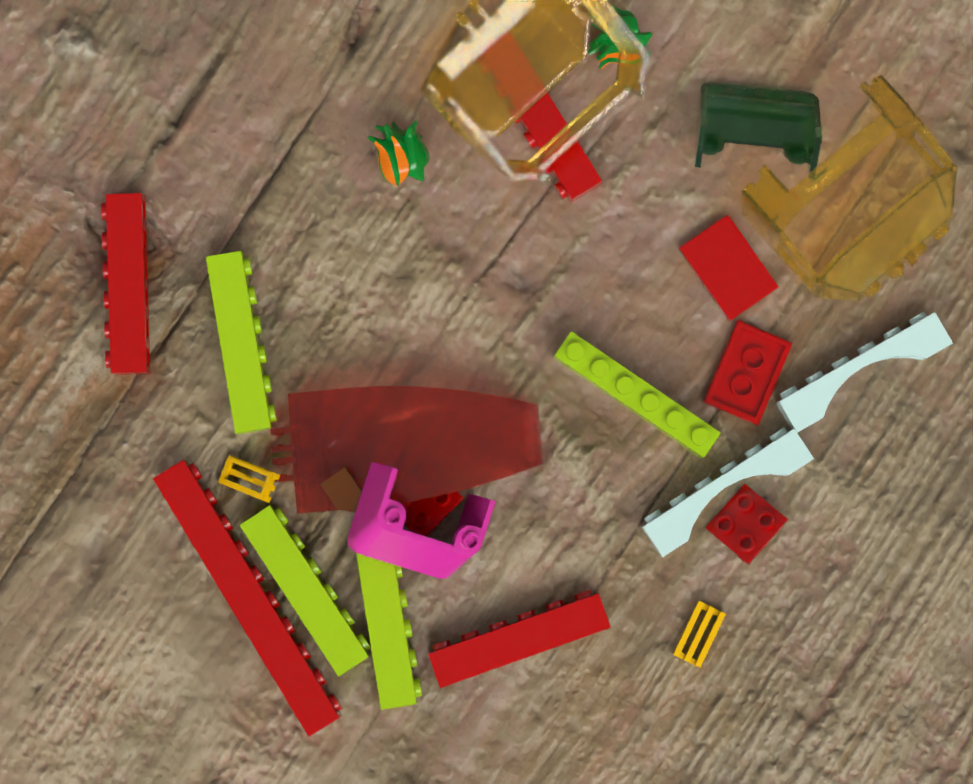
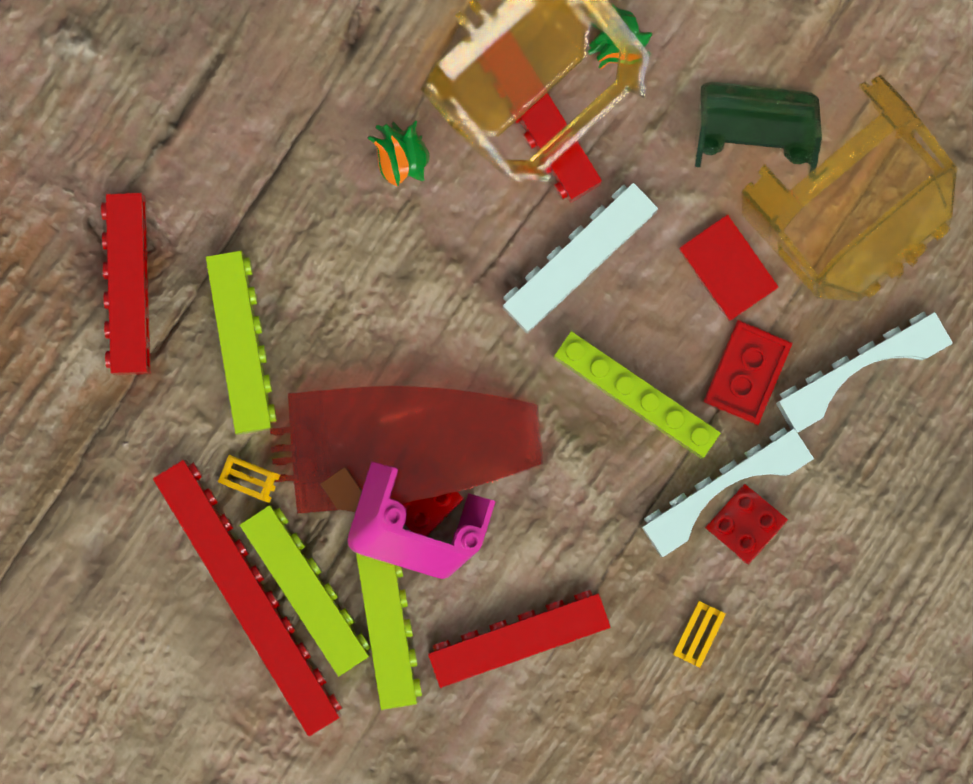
(580, 258): none -> light aqua brick

